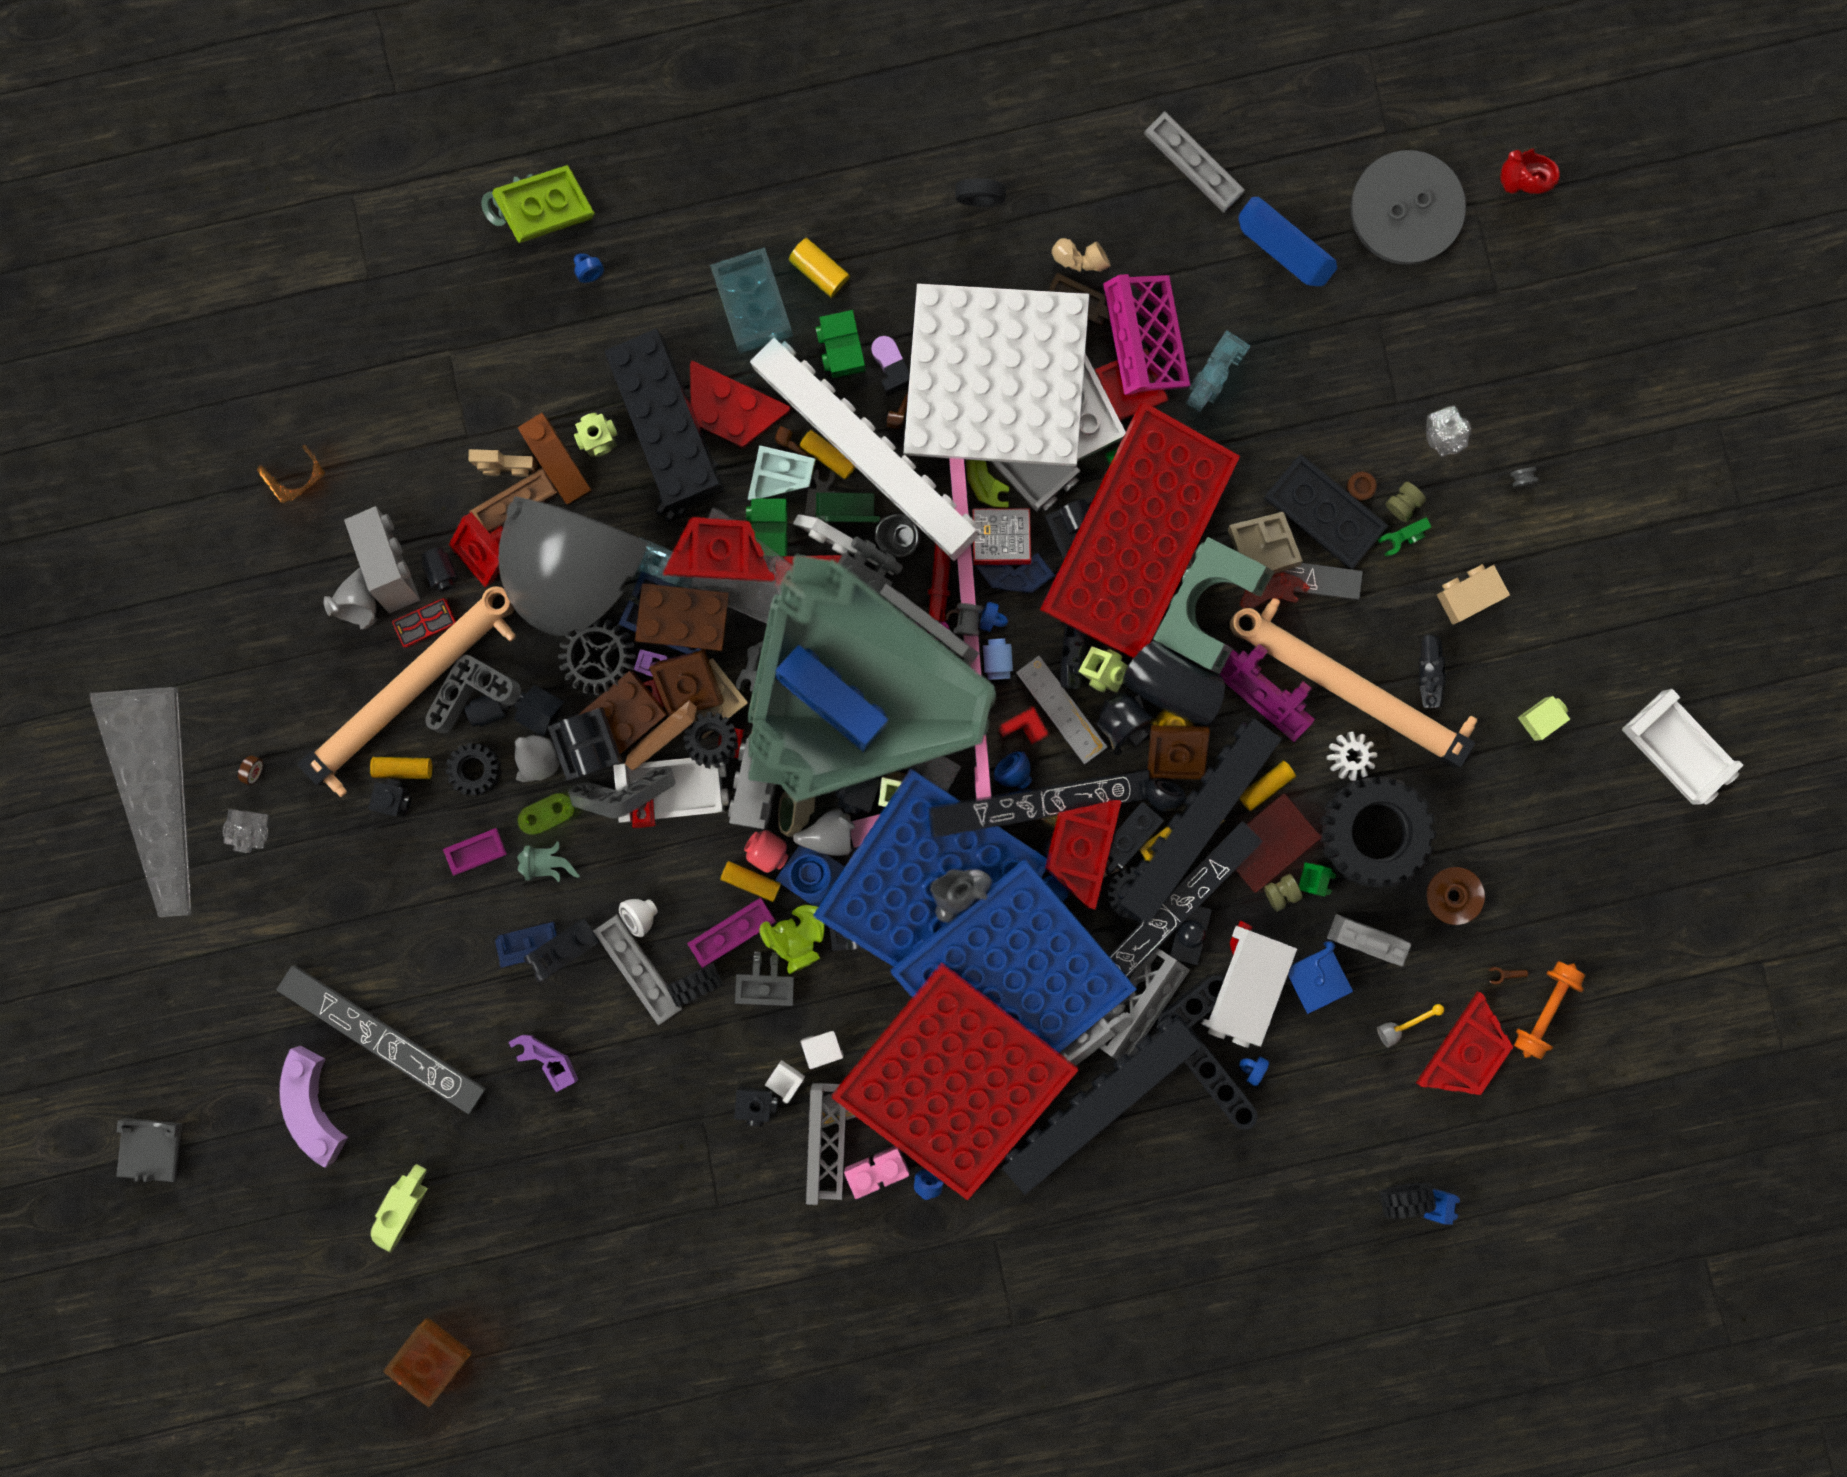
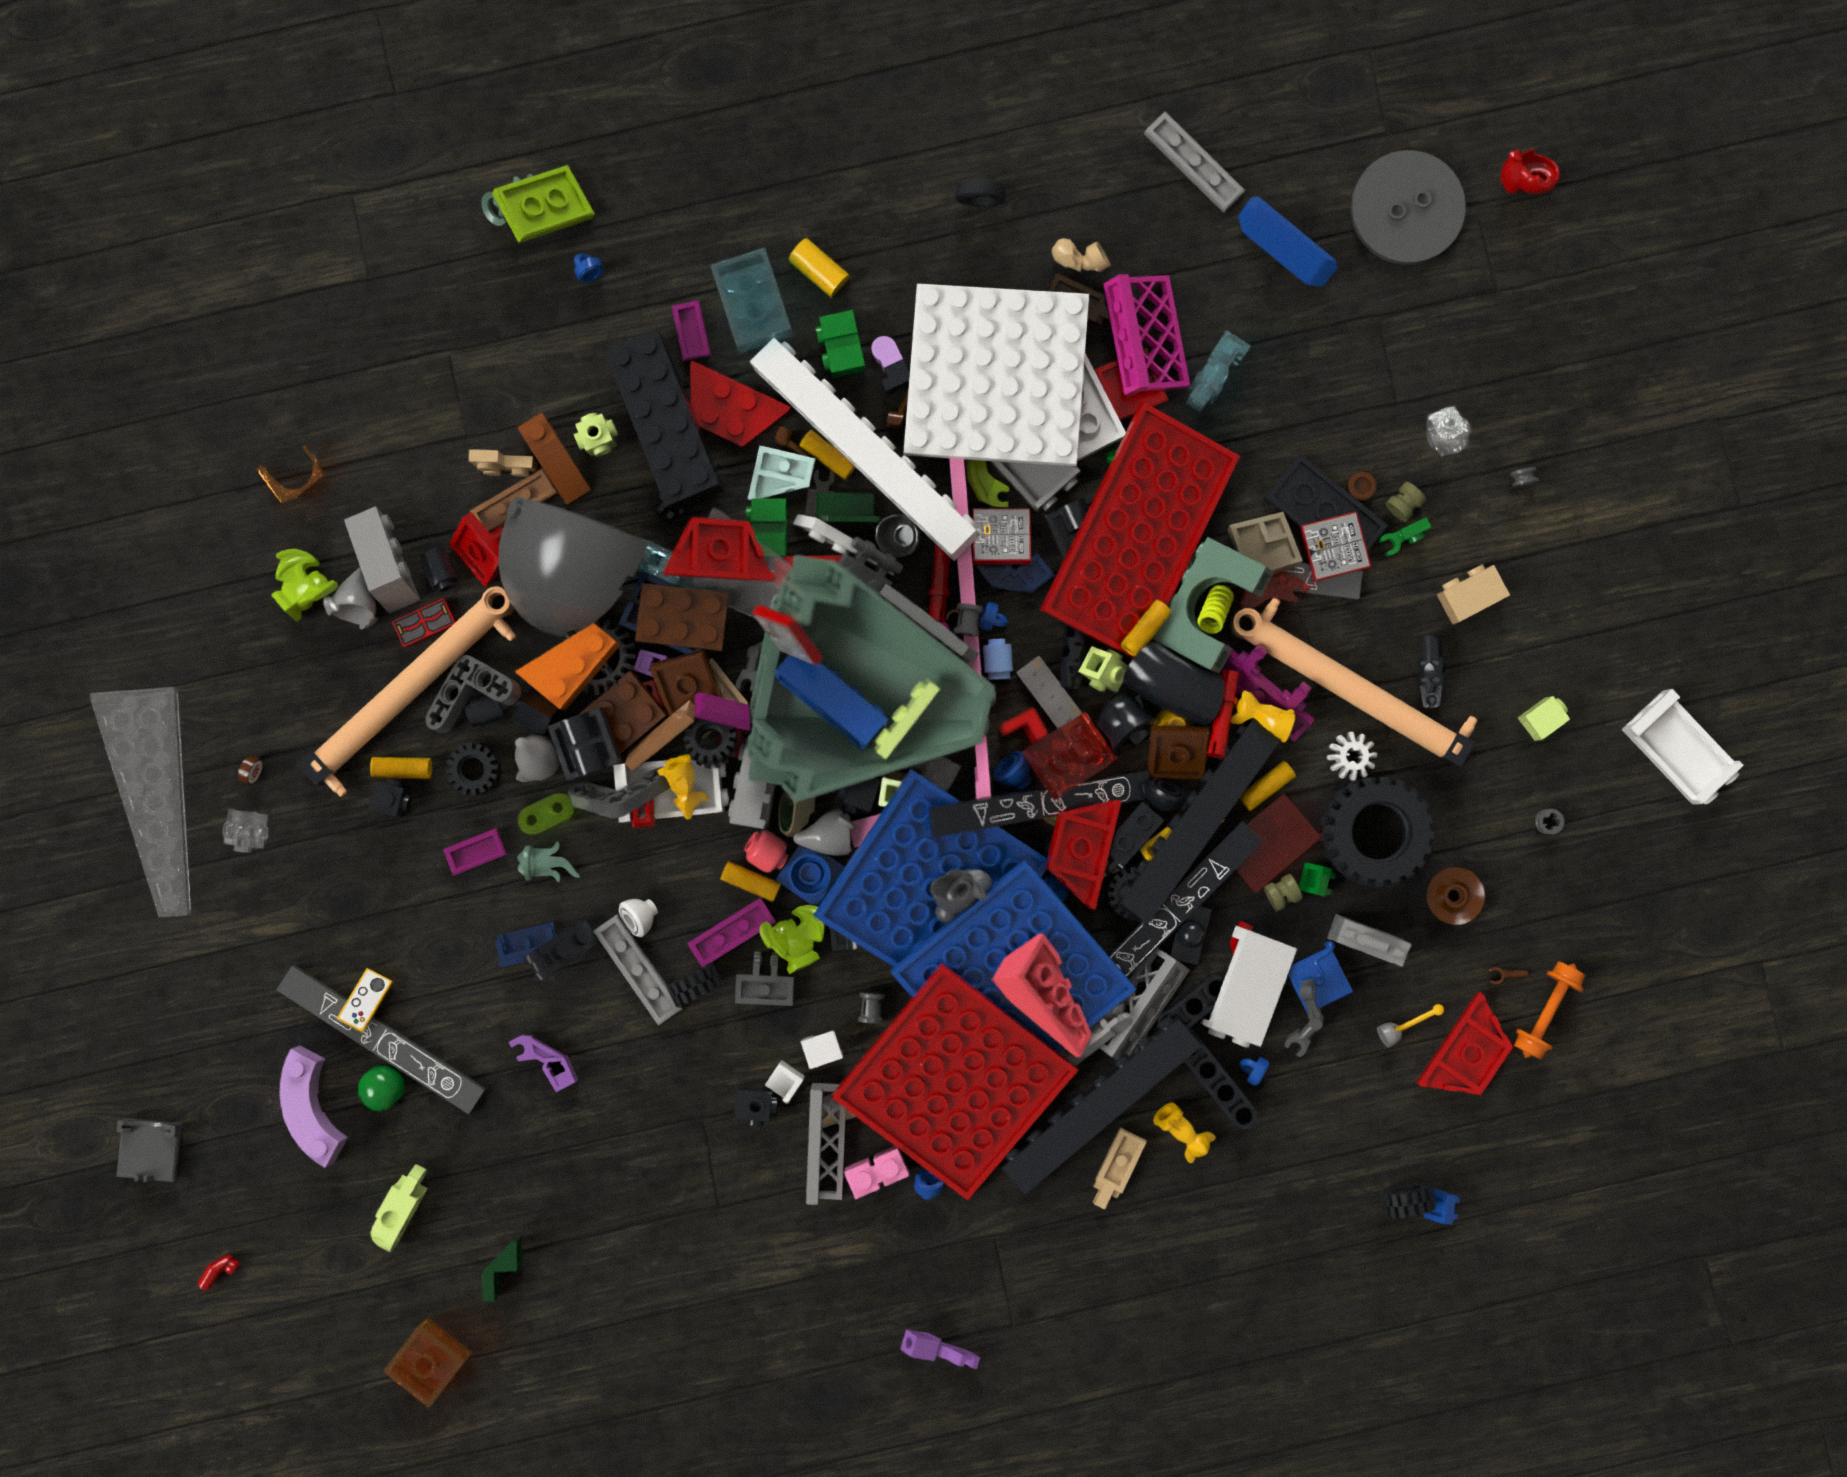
(213, 1270): none -> red arm
(299, 588): none -> lime animal
(364, 1000): none -> tile
(381, 1087): none -> green hair
(508, 1260): none -> dark green slope
(570, 665): none -> orange wedge
(681, 780): none -> yellow animal
(691, 330): none -> magenta tile
(722, 711): none -> magenta tile
(787, 635): none -> tile
(871, 1007): none -> dark grey bush
(905, 717): none -> yellowish green plate
(928, 1347): none -> medium lavender piece
(1037, 987): none -> coral wedge
(1069, 755): none -> clear red plate
(1117, 1166): none -> tan hinge
(1153, 622): none -> yellow piece
(1171, 1119): none -> yellow animal
(1215, 609): none -> neon yellow piece
(1222, 721): none -> red pin
(1271, 717): none -> yellow animal
(1315, 1022): none -> dark grey piece
(1335, 546): none -> light grey tile
(1552, 829): none -> dark grey bush

